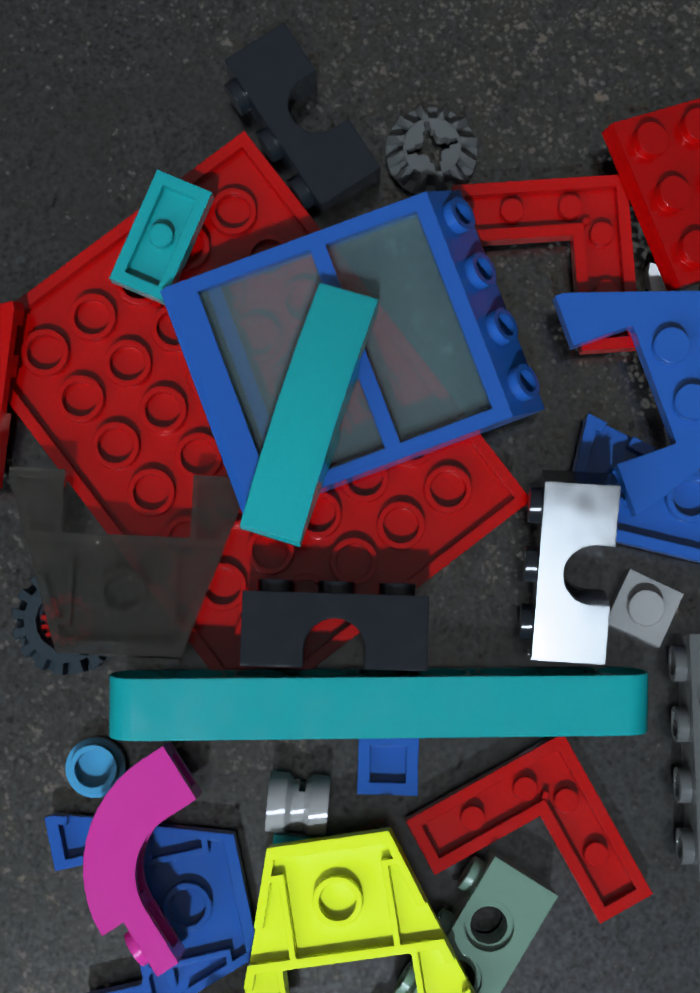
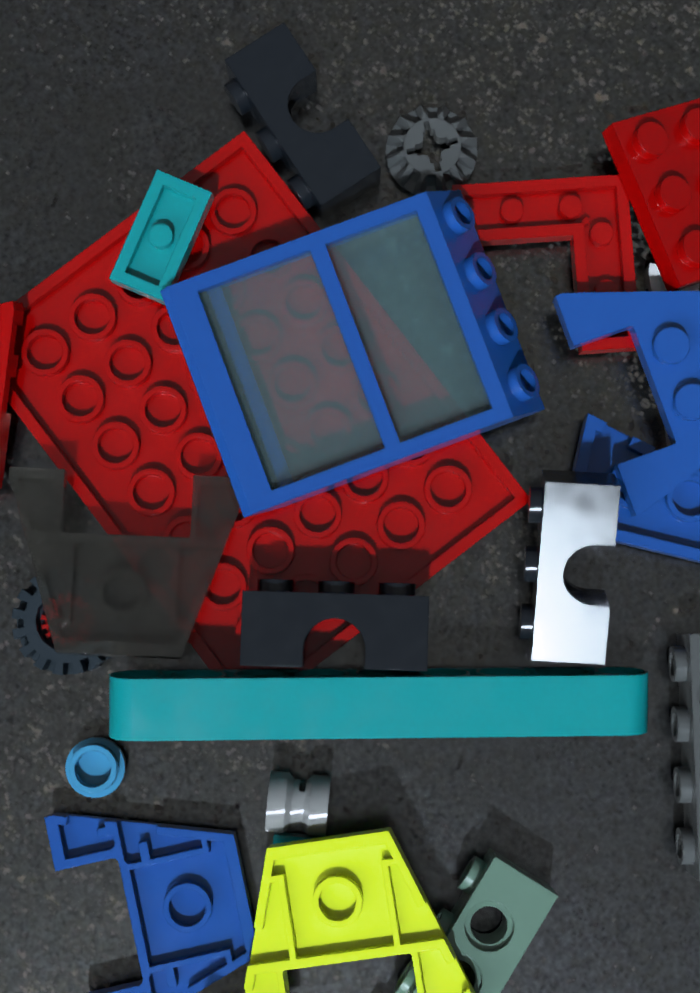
(116, 853): dark pink arch -> none
(309, 414): teal slope -> none
(388, 766): blue plate -> none
(534, 784): red plate -> none
(643, 608): light grey plate -> none

